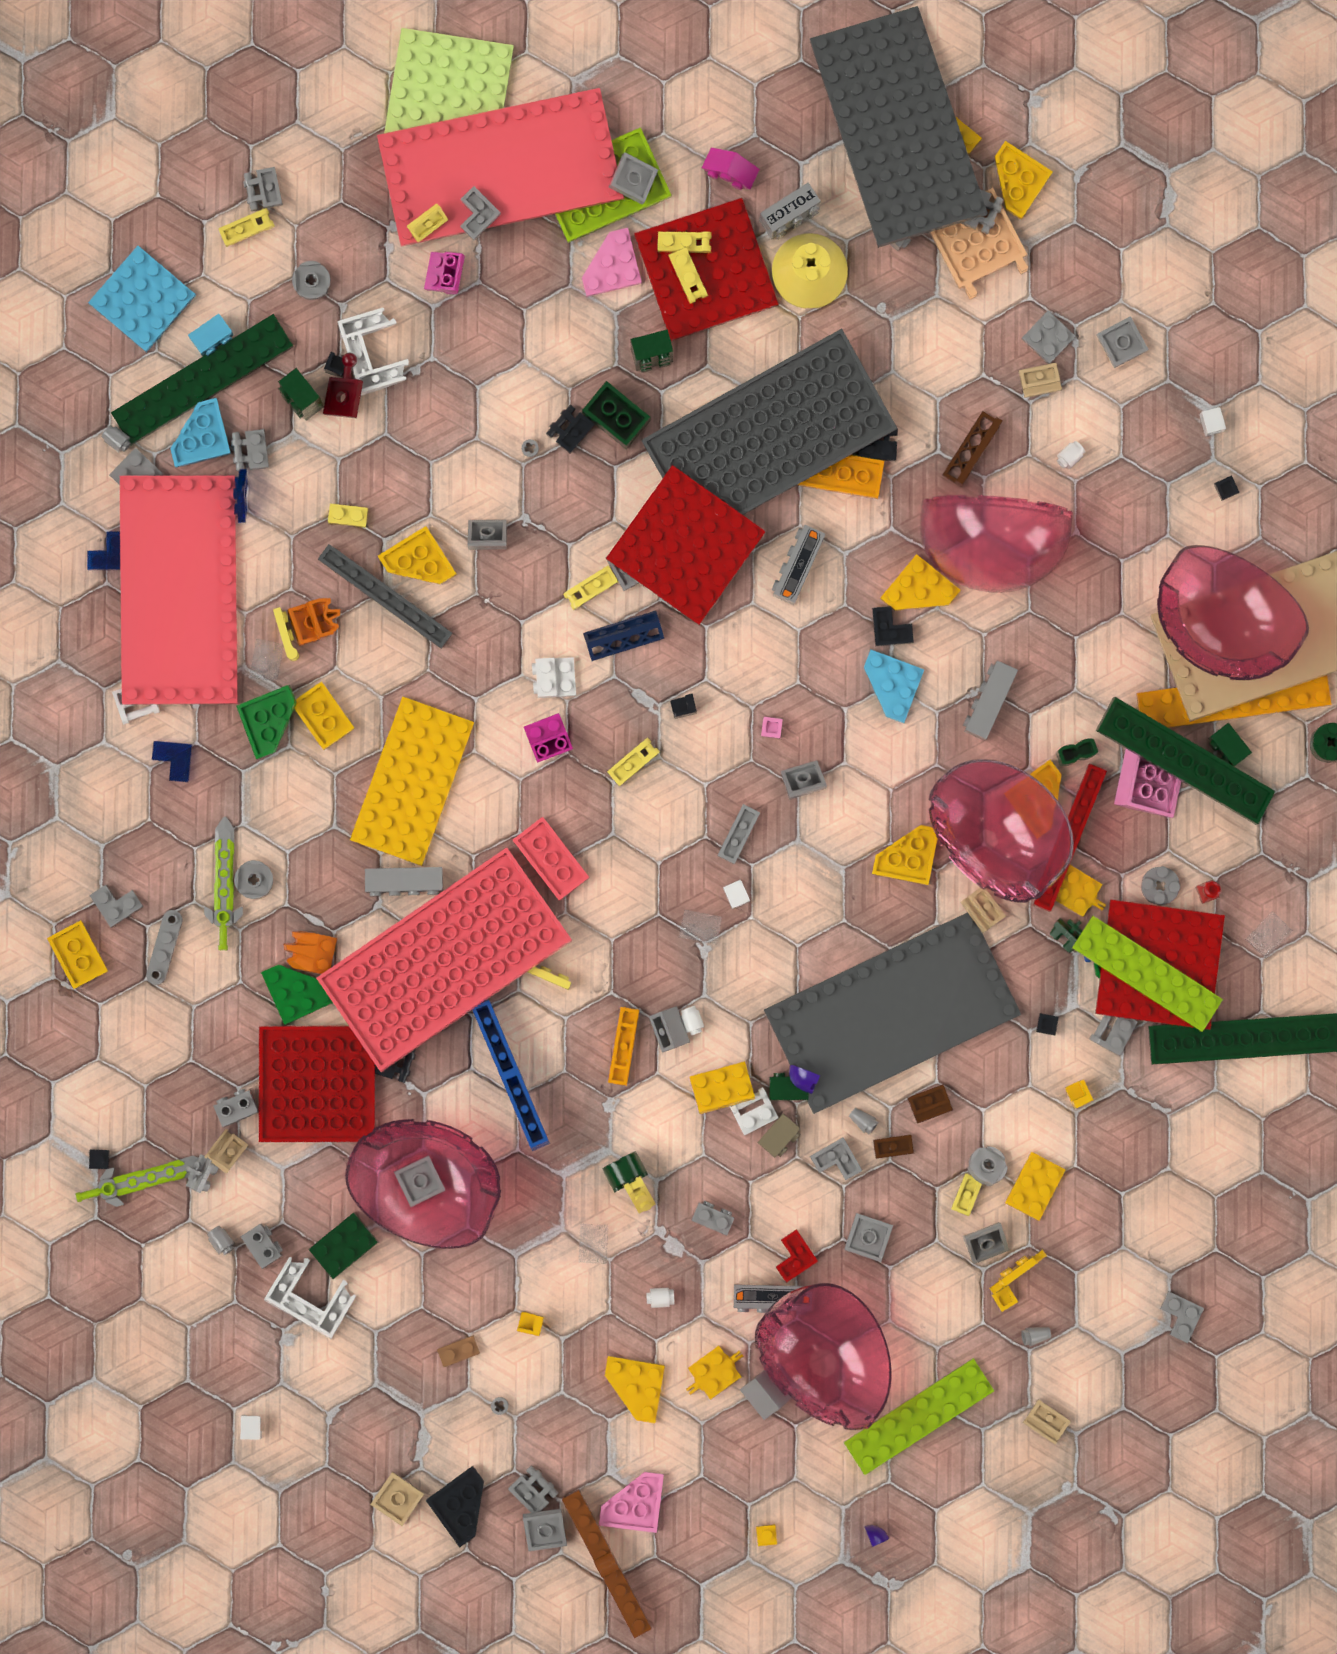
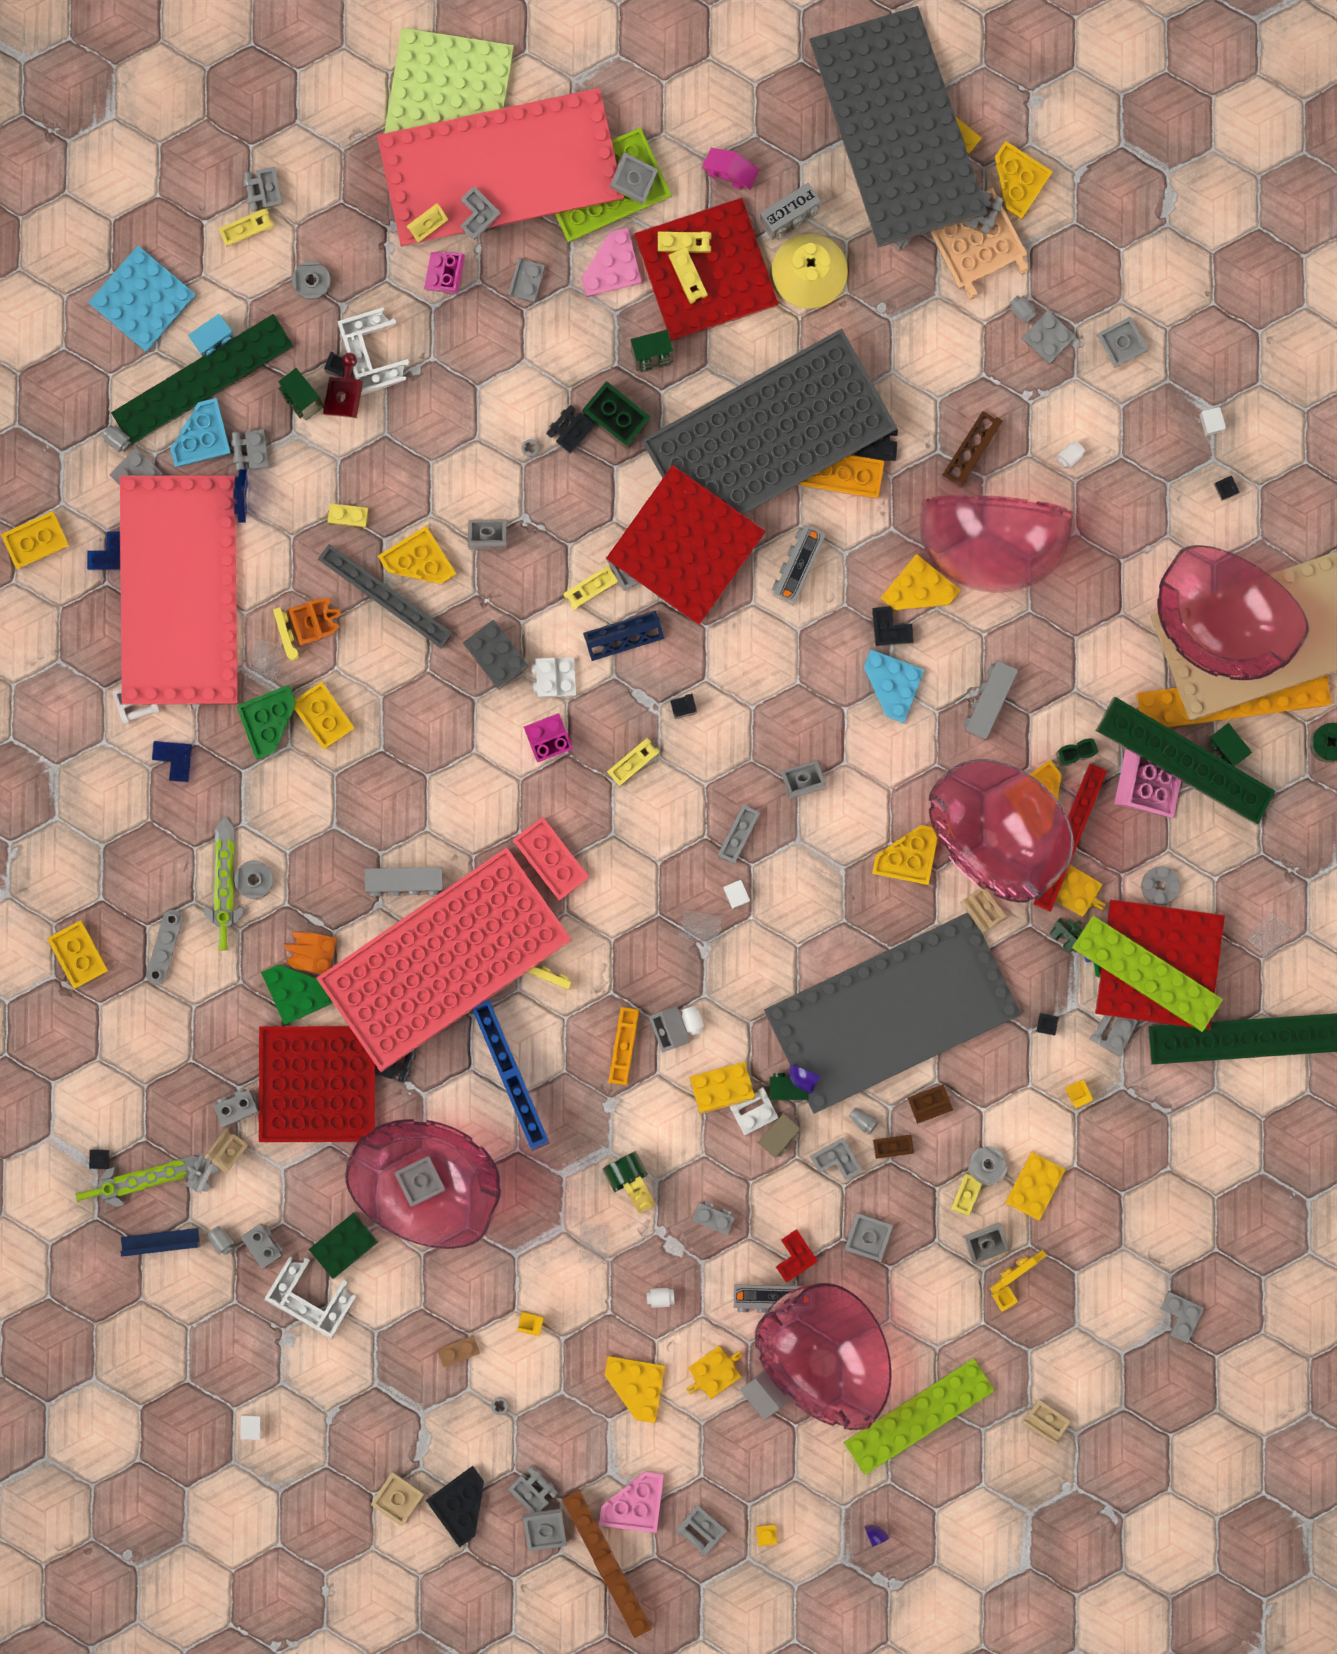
(35, 540): none -> yellow plate
(112, 909): light grey plate -> none
(160, 1242): none -> dark blue fence
(412, 781): yellow plate -> none
(495, 654): none -> dark grey brick
(526, 280): none -> light grey plate
(705, 1526): none -> light grey plate
(771, 727): bright pink plate -> none
(1022, 309): none -> light grey brick
(1035, 1335): light grey cone -> none
(1040, 380): tan plate -> none
(1208, 891): red piece -> none

